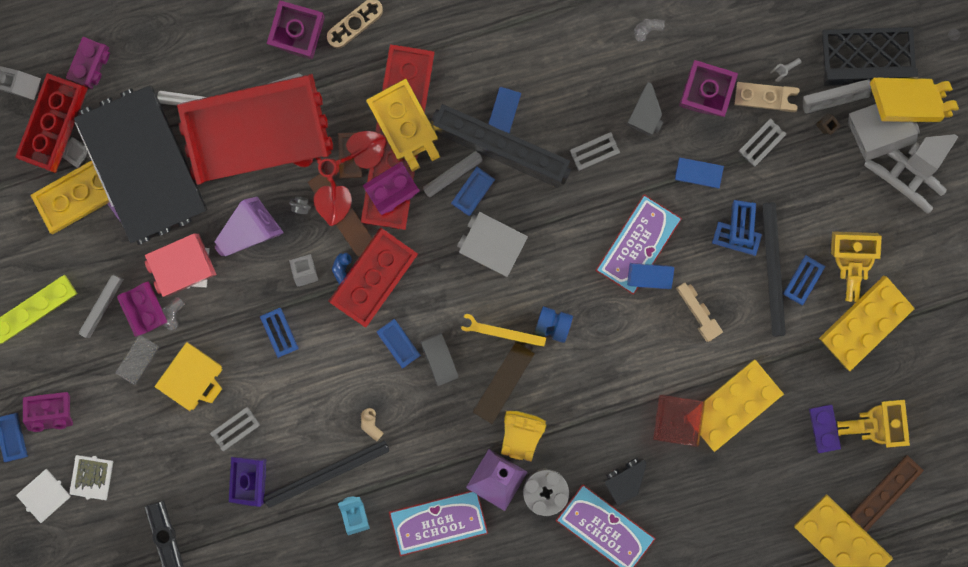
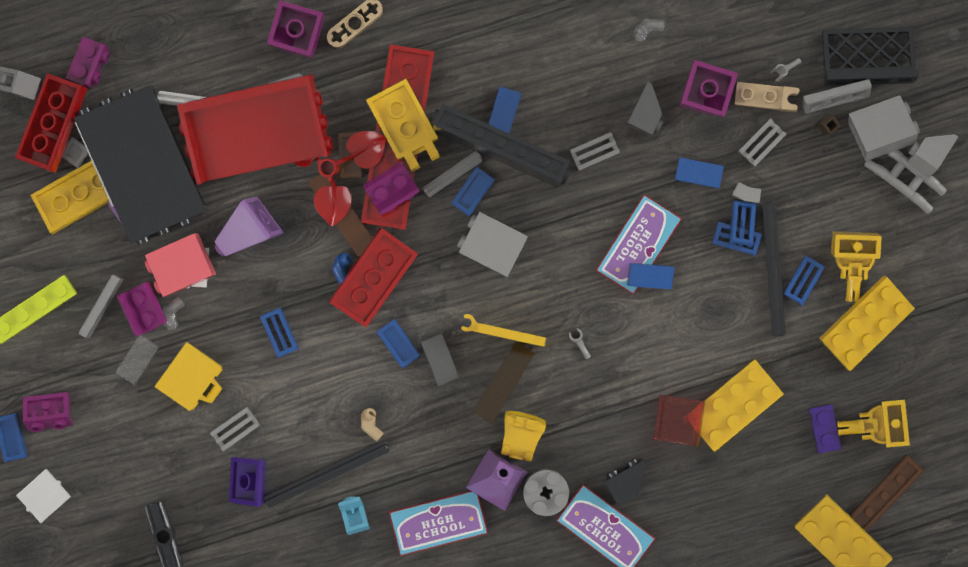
(91, 477): piece -> none
(300, 205): dark grey plate -> none
(303, 270): light grey slope -> none
(553, 324): blue wheel -> none
(580, 343): none -> light grey hand
(708, 328): tan plate -> none
(747, 193): none -> light grey piece
(912, 99): yellow tile -> none

